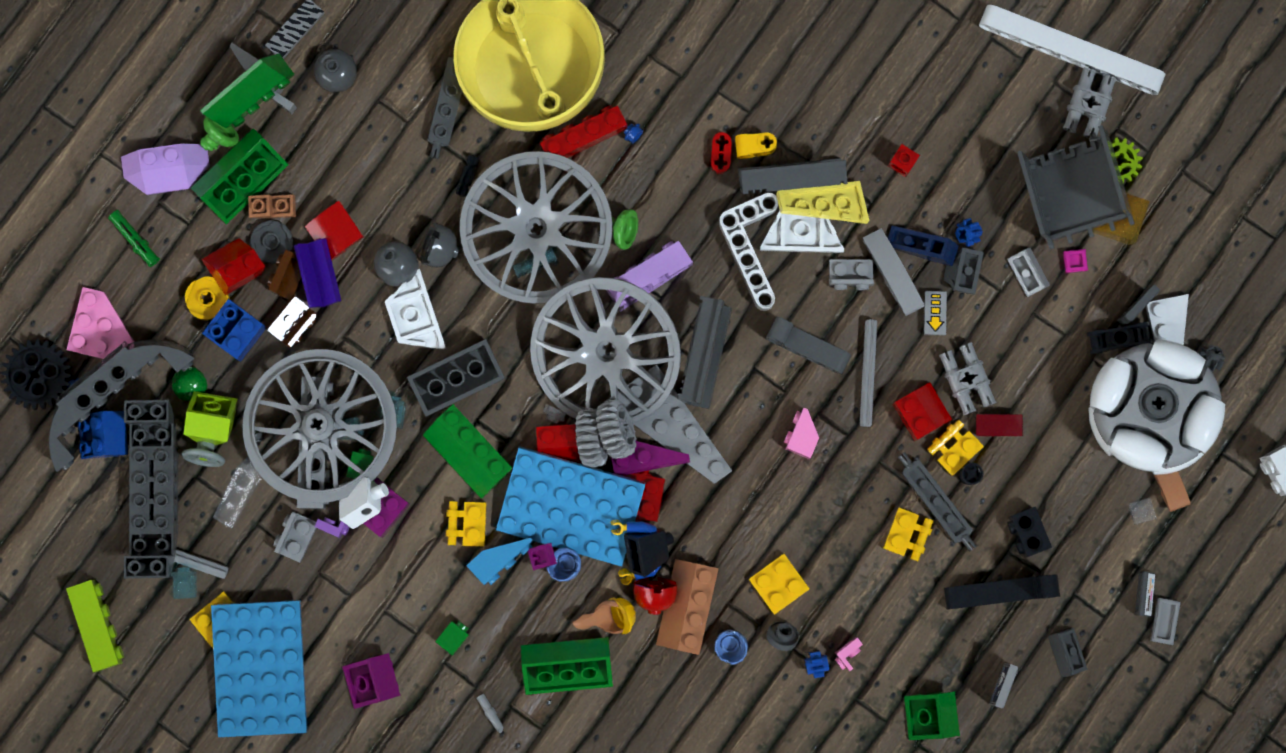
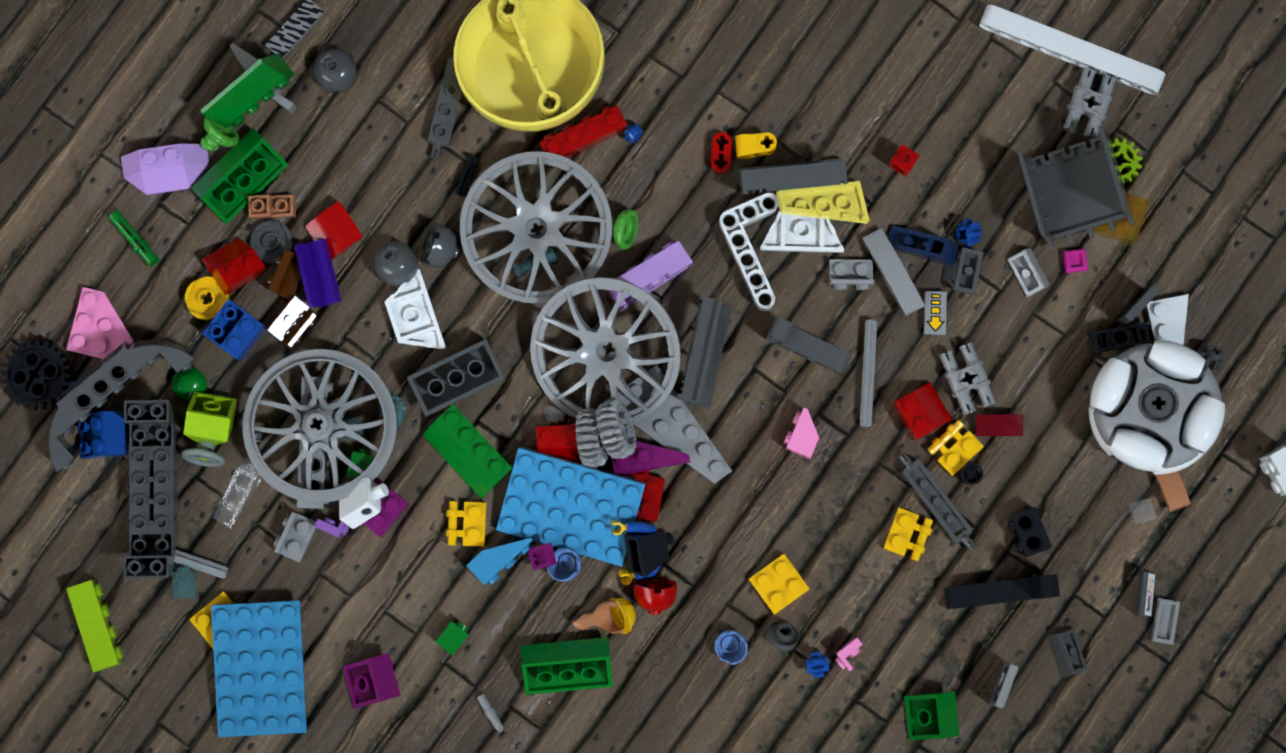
(686, 619): nougat slope -> none

